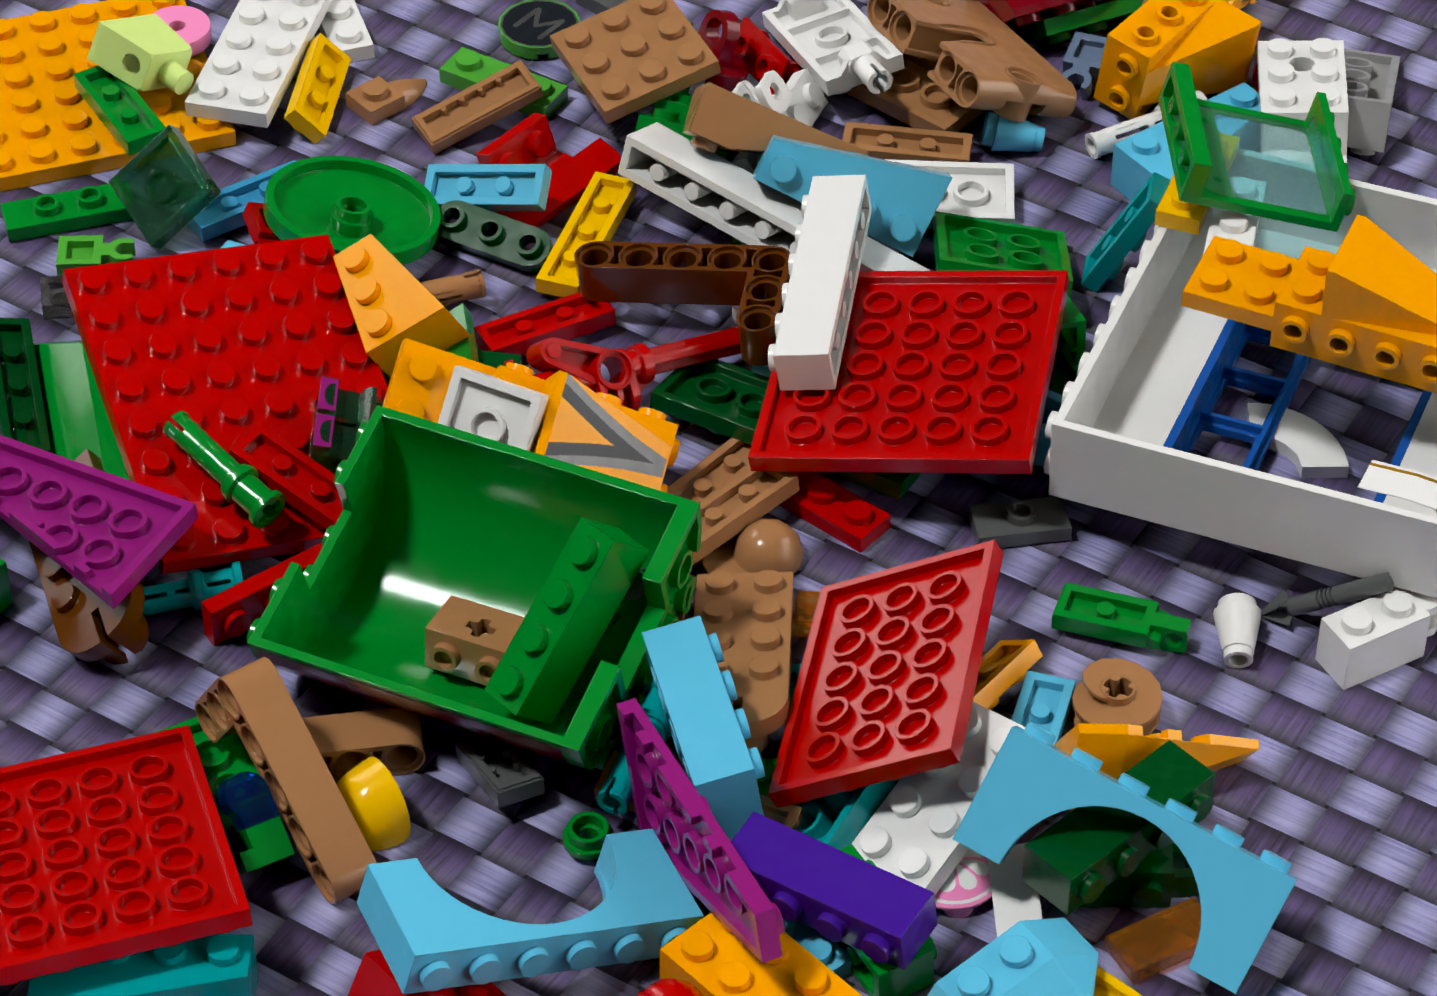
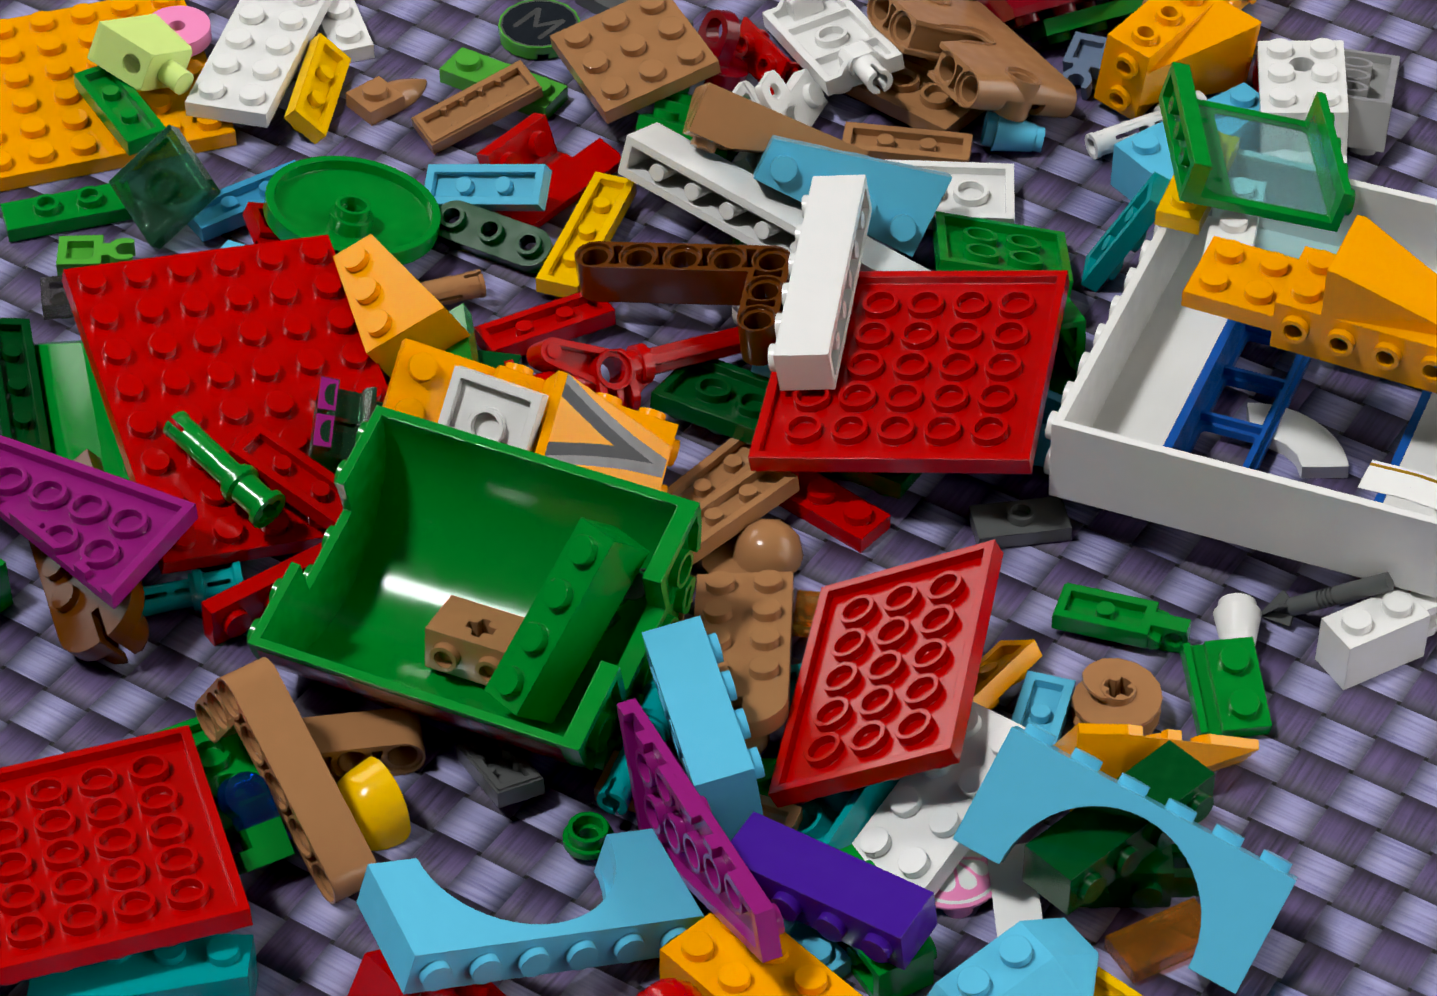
(1226, 688): none -> green plate

